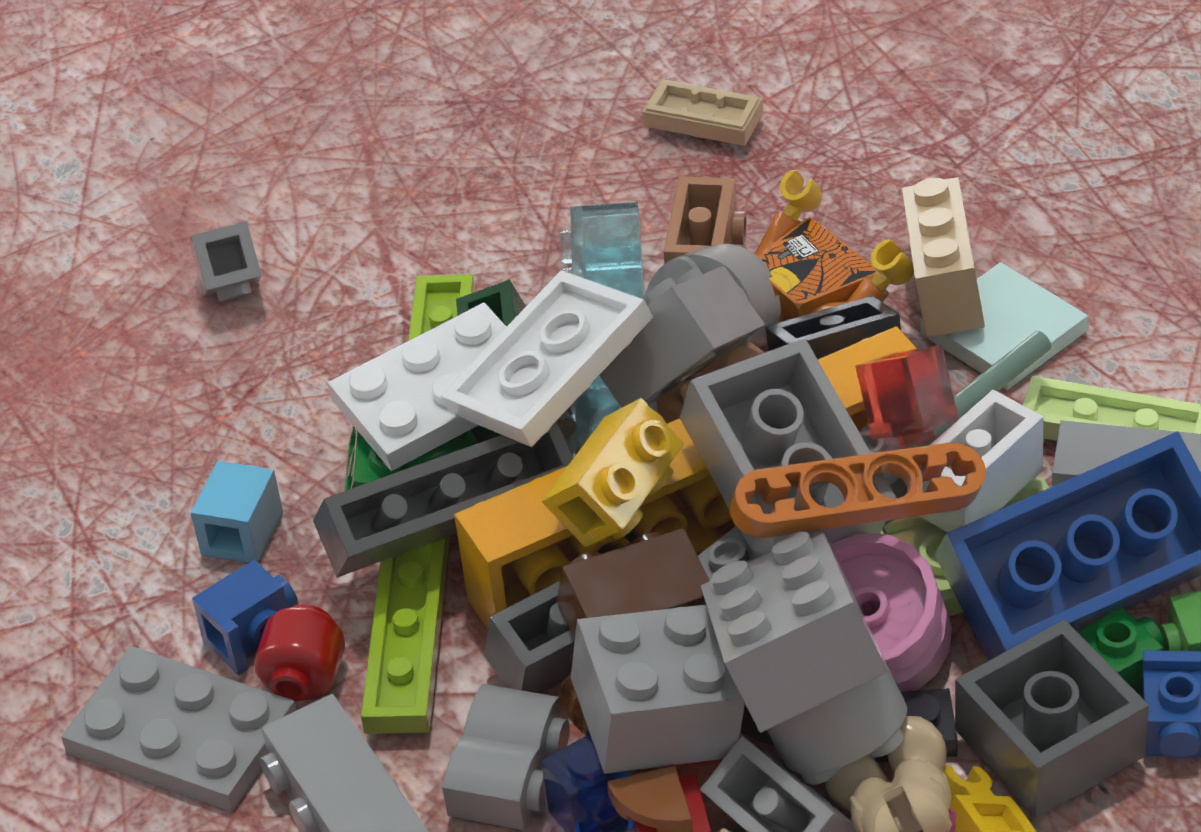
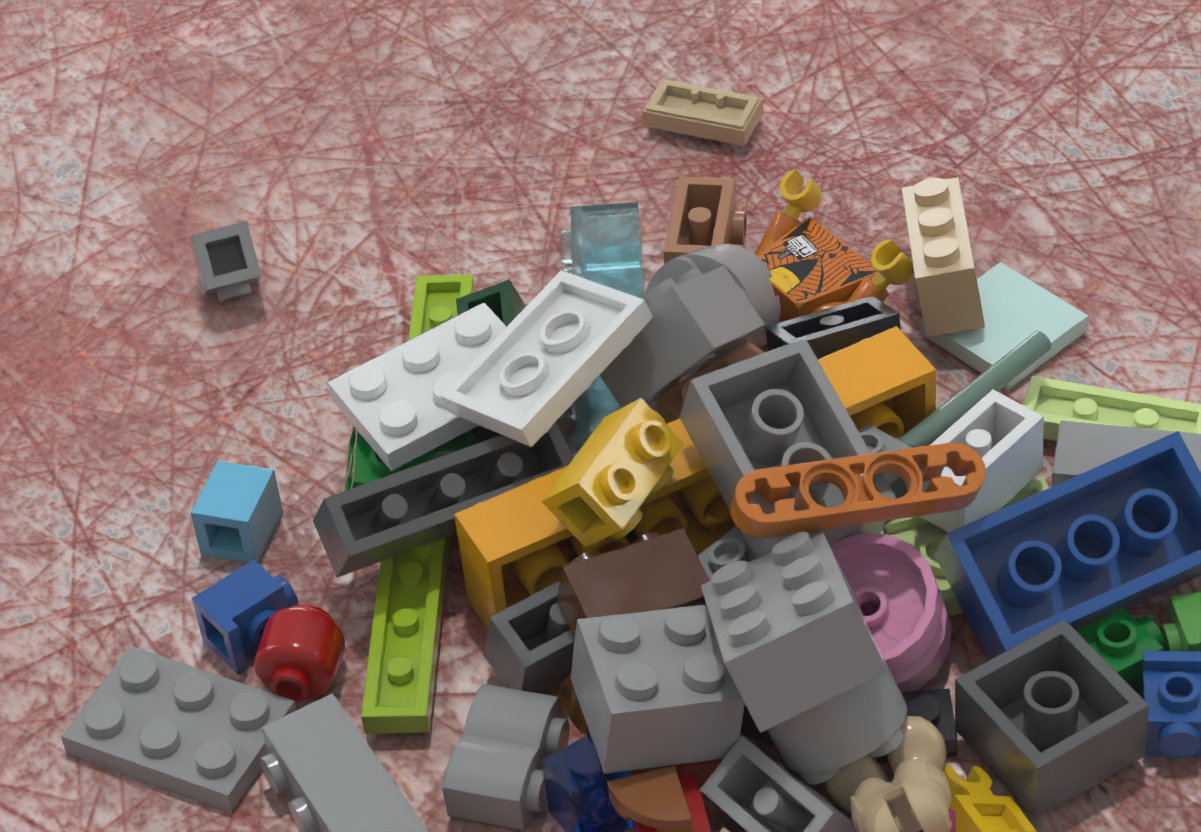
(907, 394): clear red brick -> none

